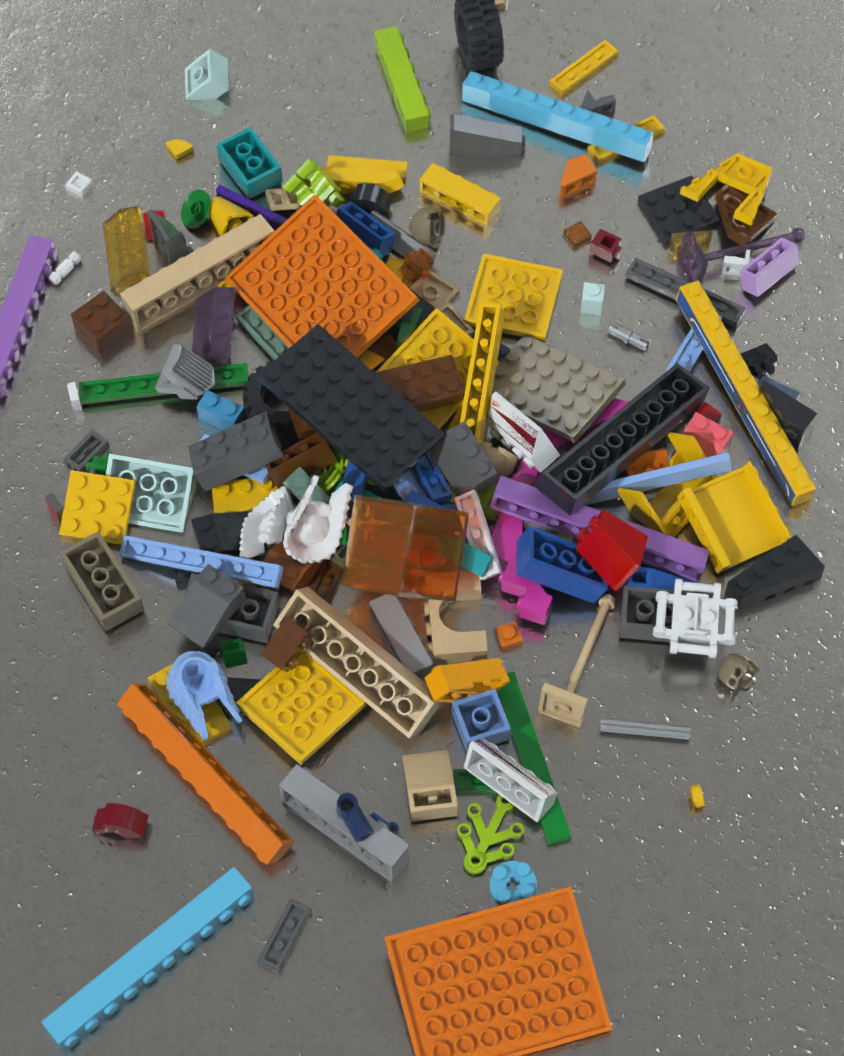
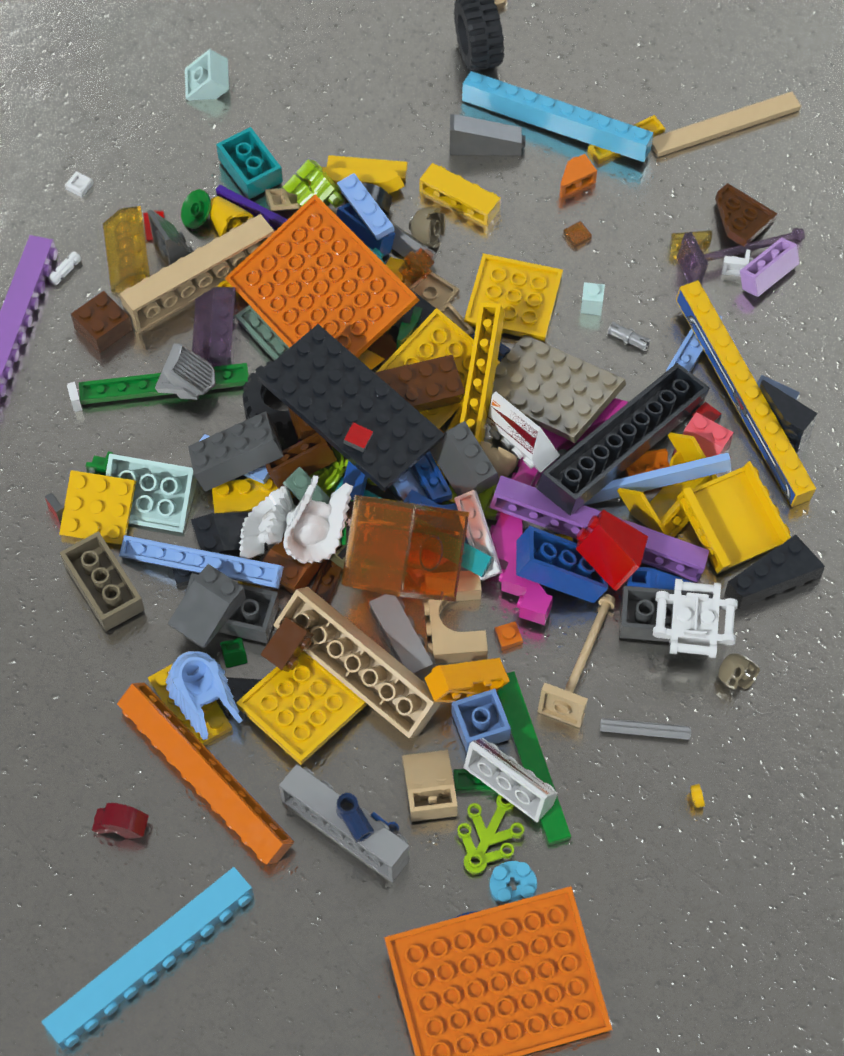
(95, 448): dark grey tile -> none
(179, 148): yellow tile -> none
(220, 411): dark azure brick -> none
(284, 936): dark grey tile -> none
(358, 437): none -> red tile
(365, 206): none -> light blue plate
(401, 79): lime brick -> none
(583, 67): yellow tile -> none
(602, 106): dark grey slope -> none
(606, 246): dark red brick -> none
(669, 285): dark grey plate -> none
(676, 213): black plate -> none
(725, 124): none -> tan tile
(741, 174): yellow wing -> none
(760, 357): black hinge -> none

